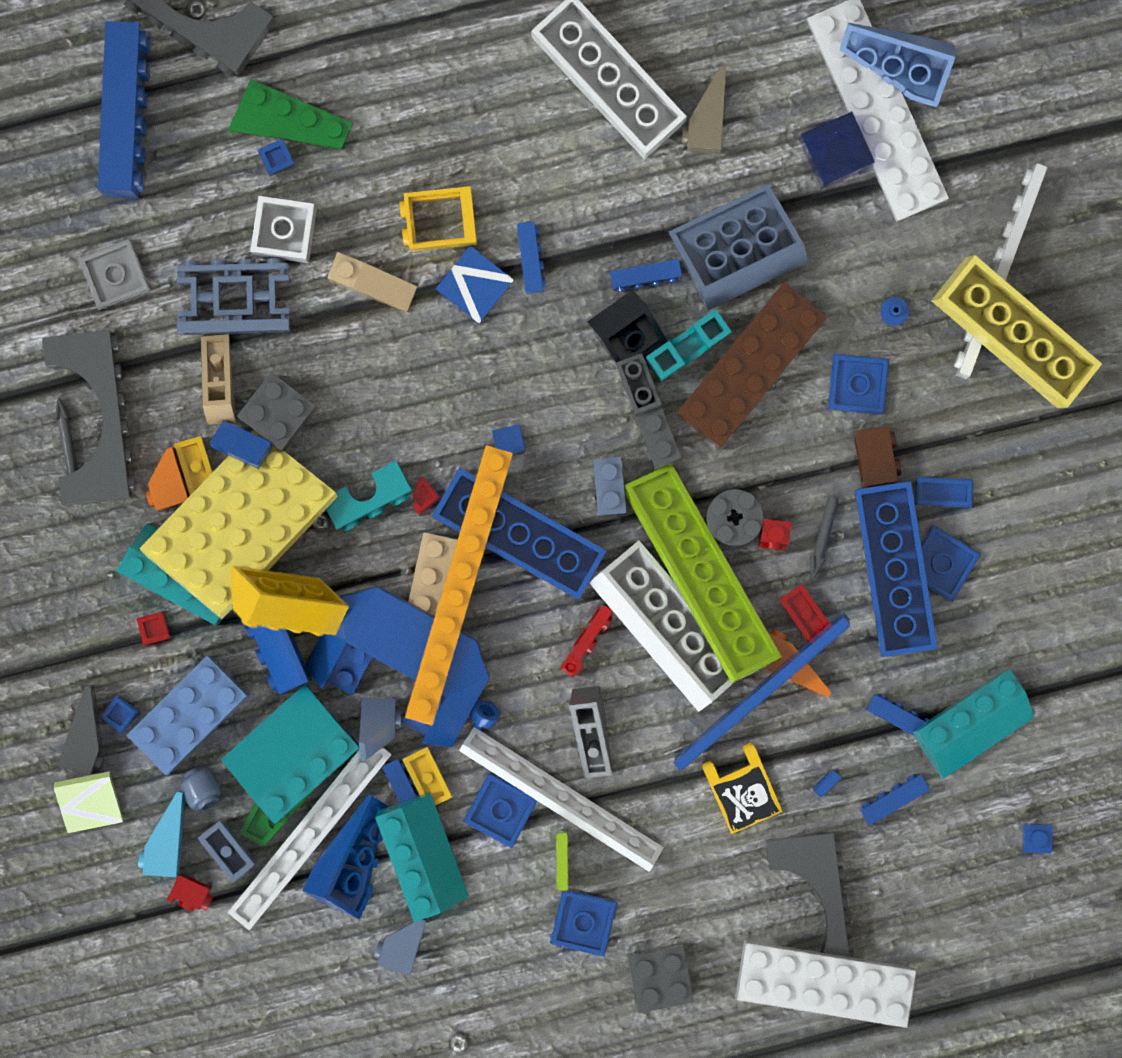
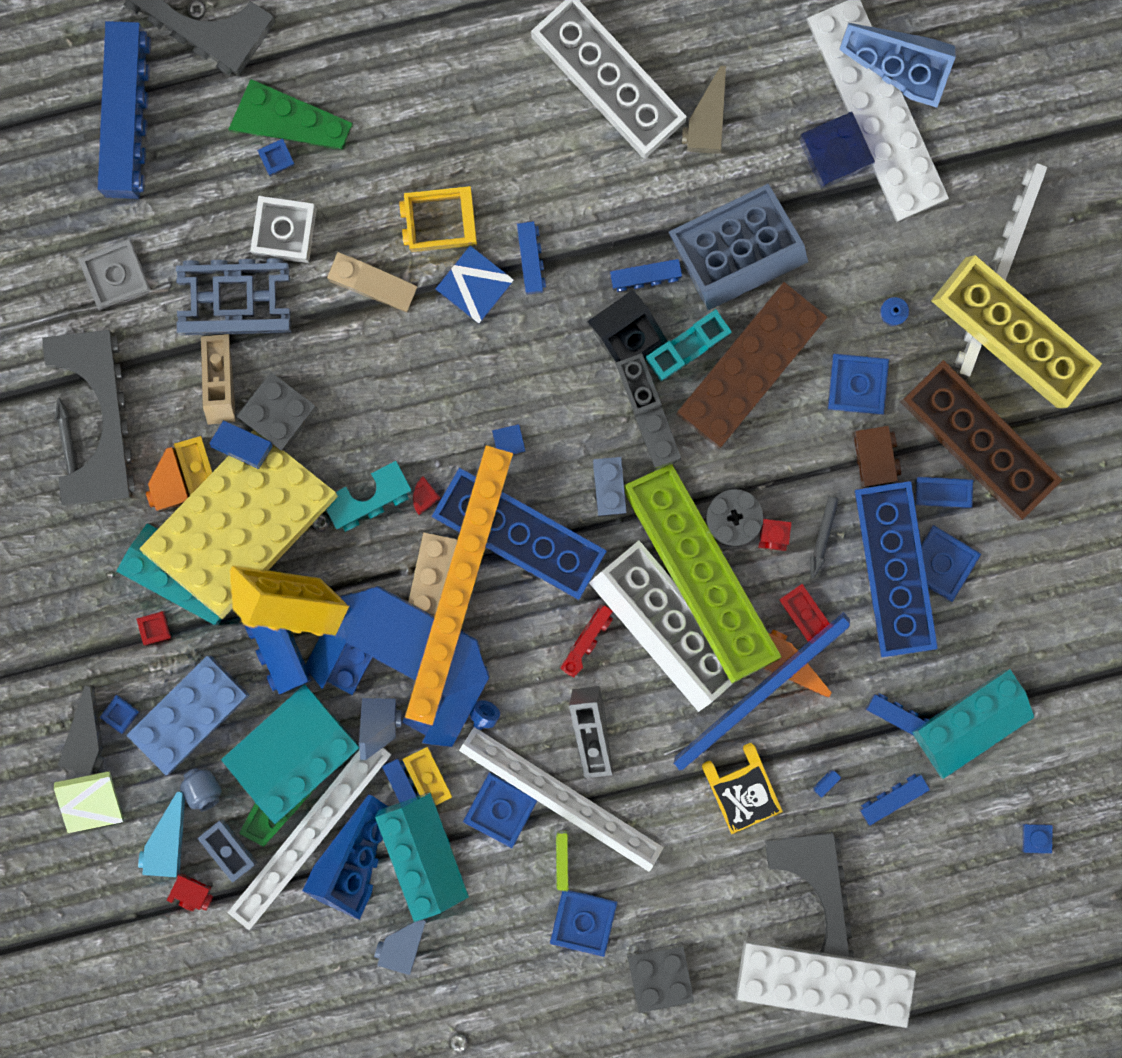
(981, 441): none -> reddish brown brick

